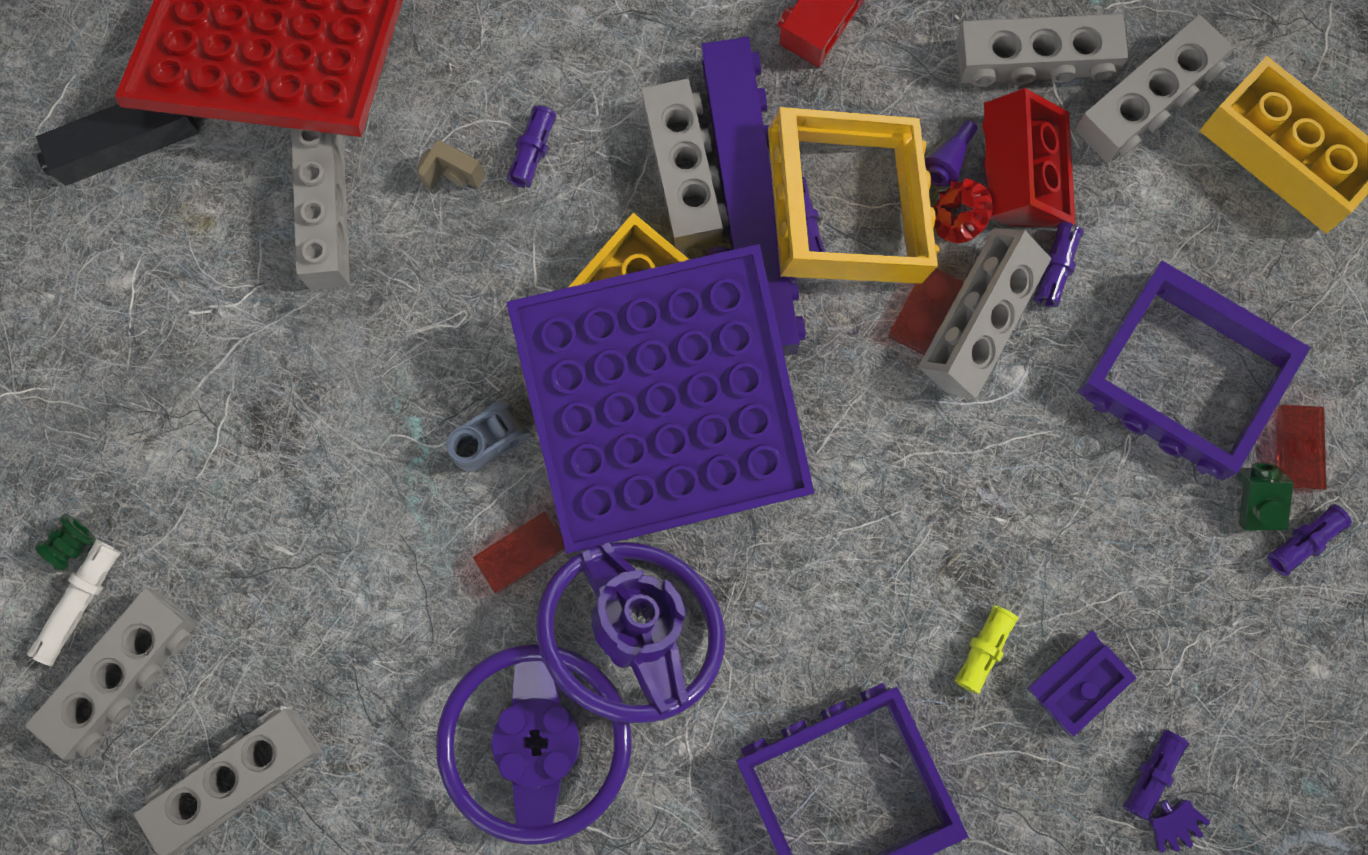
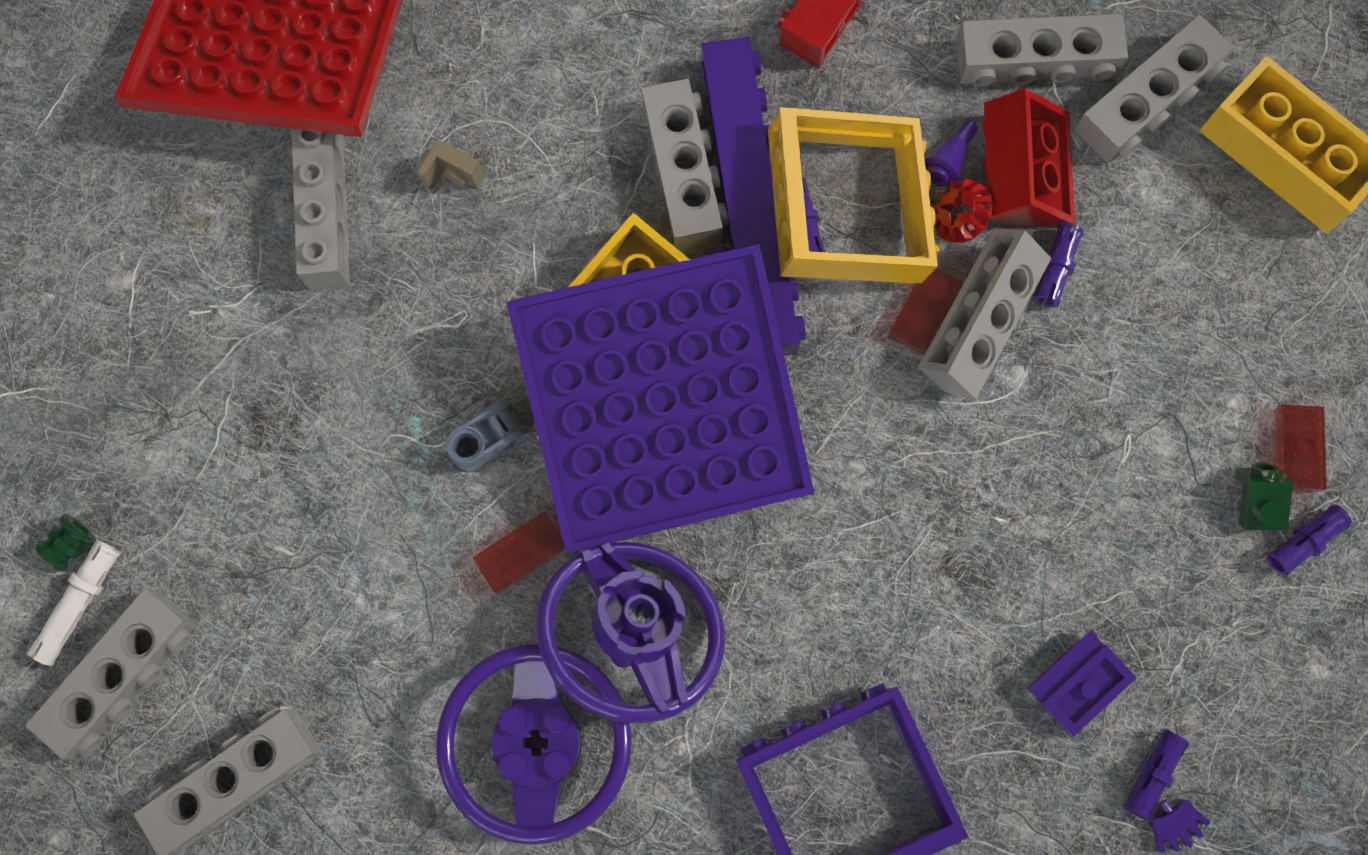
(108, 141): black brick -> none
(531, 146): dark purple pin -> none
(986, 649): neon yellow pin -> none
(1227, 319): dark purple window -> none

